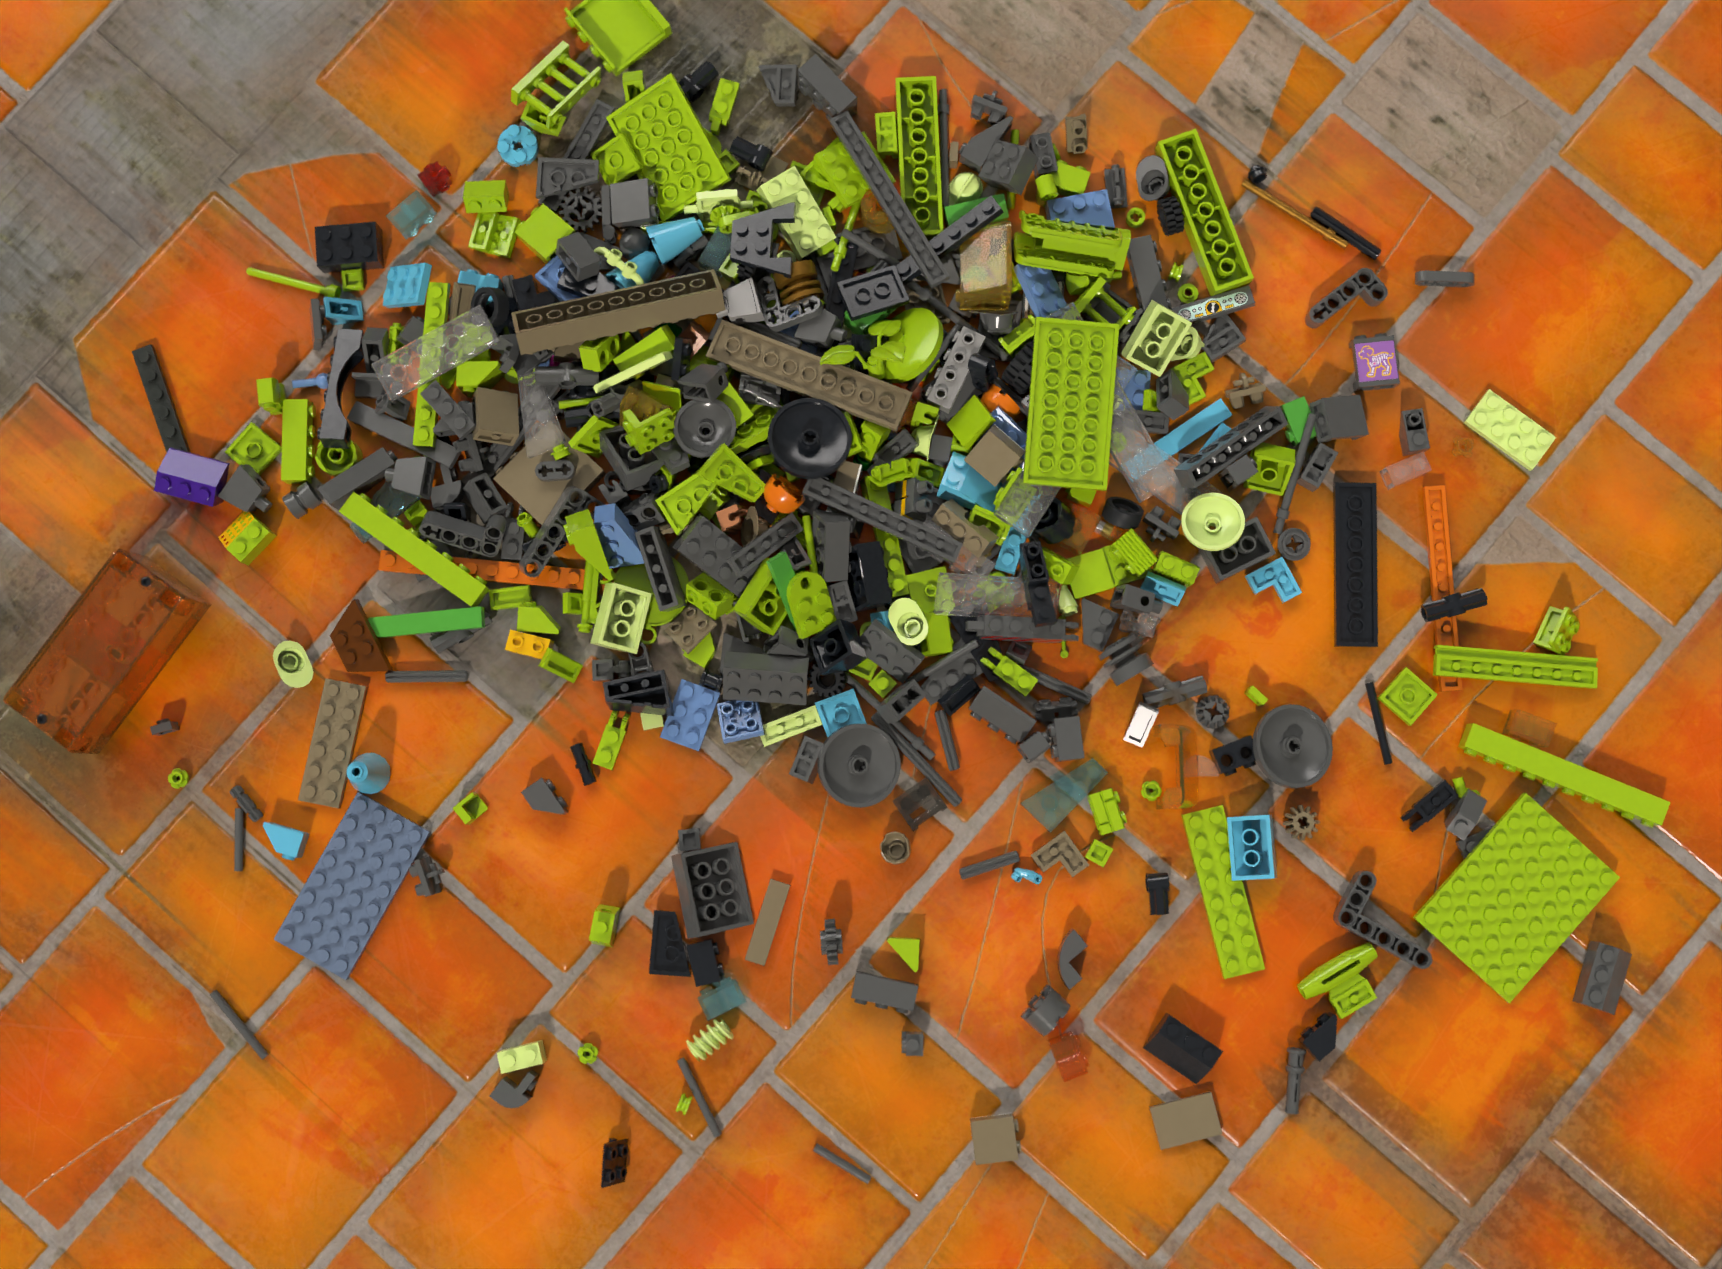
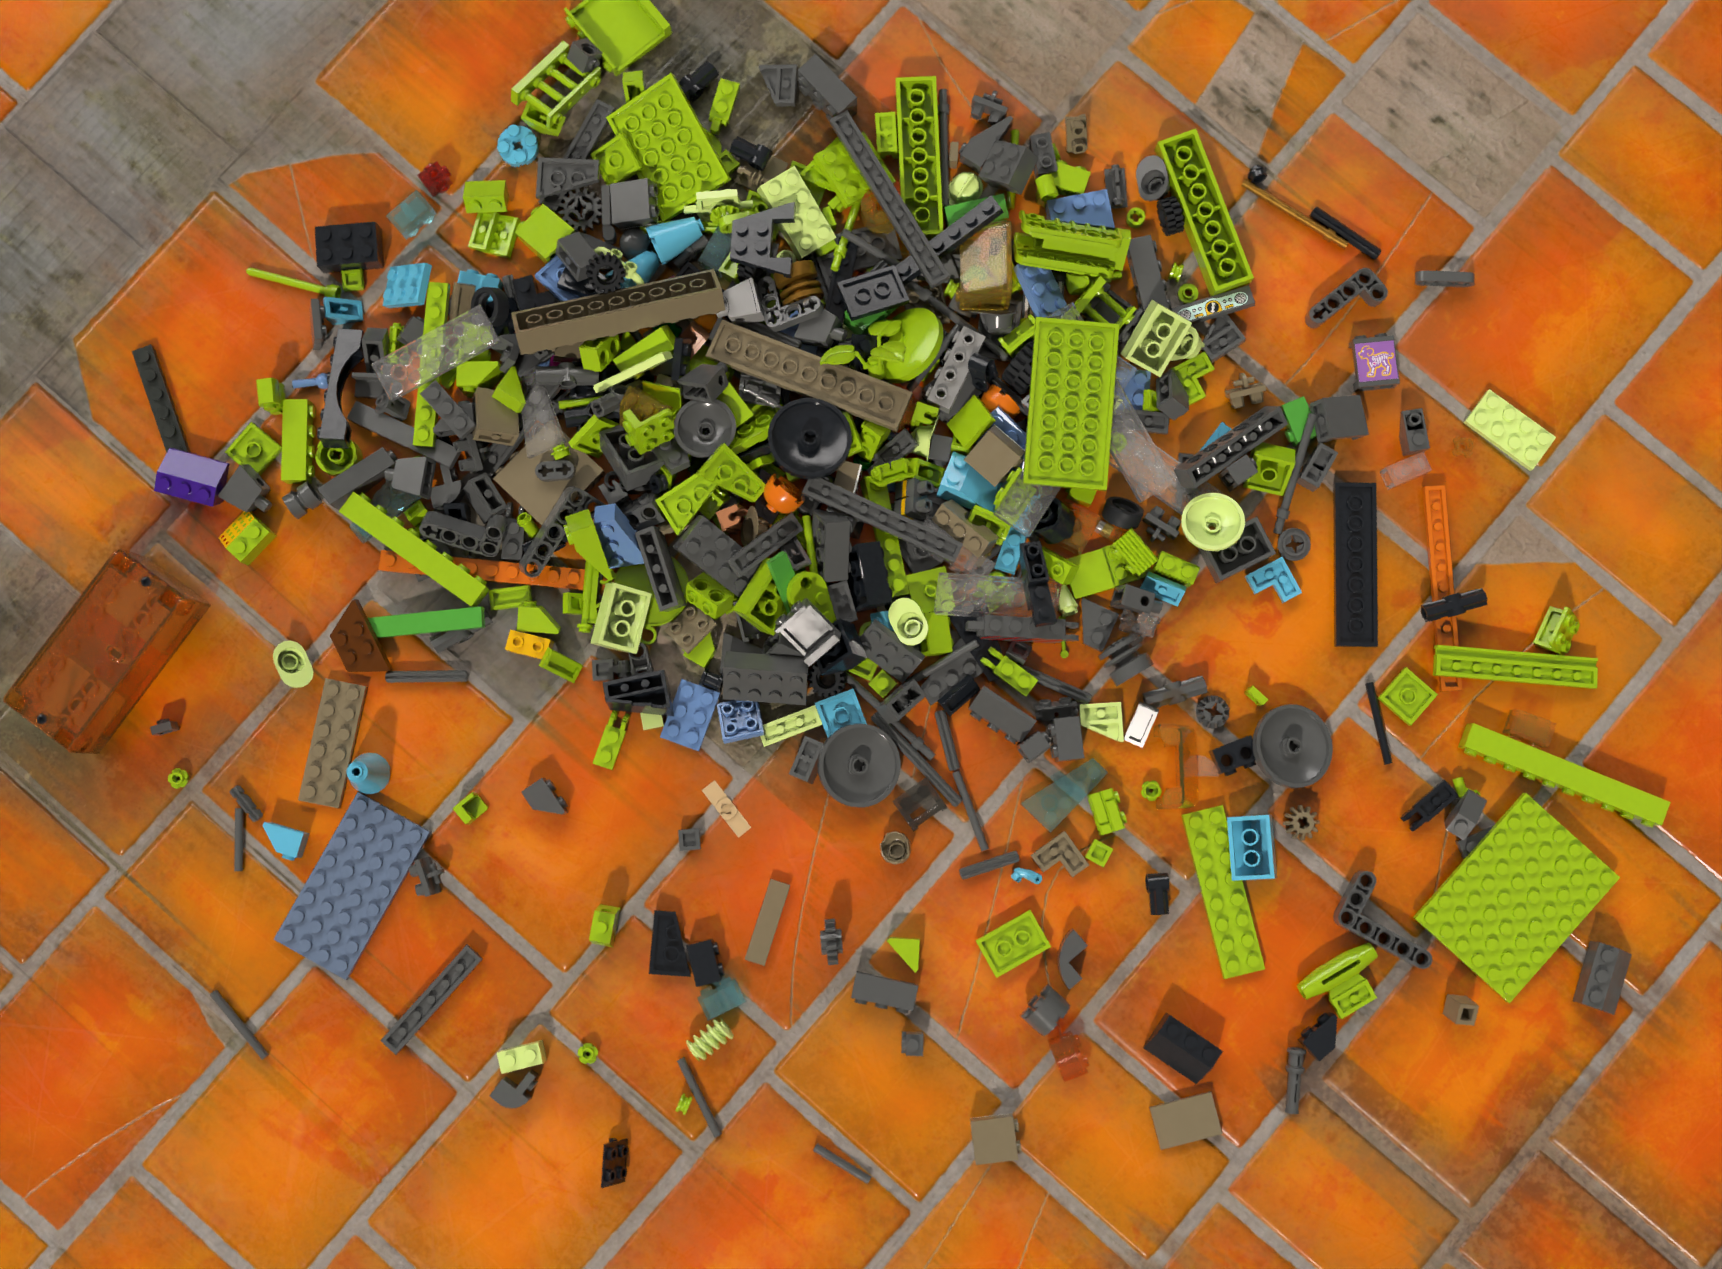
(431, 999): none -> dark grey plate
(510, 391): none -> lime slope
(583, 764): black pin -> none
(584, 55): none -> dark grey brick
(605, 260): none -> black tyre
(712, 890): dark grey slope -> none
(726, 808): none -> tan piece
(808, 630): none -> panel
(951, 289): none -> lime bush
(970, 810): none -> dark grey bar
(1013, 943): none -> lime plate
(1103, 719): none -> yellowish green wing
(1194, 428): medium azure tile -> none
(1460, 1009): none -> dark tan brick

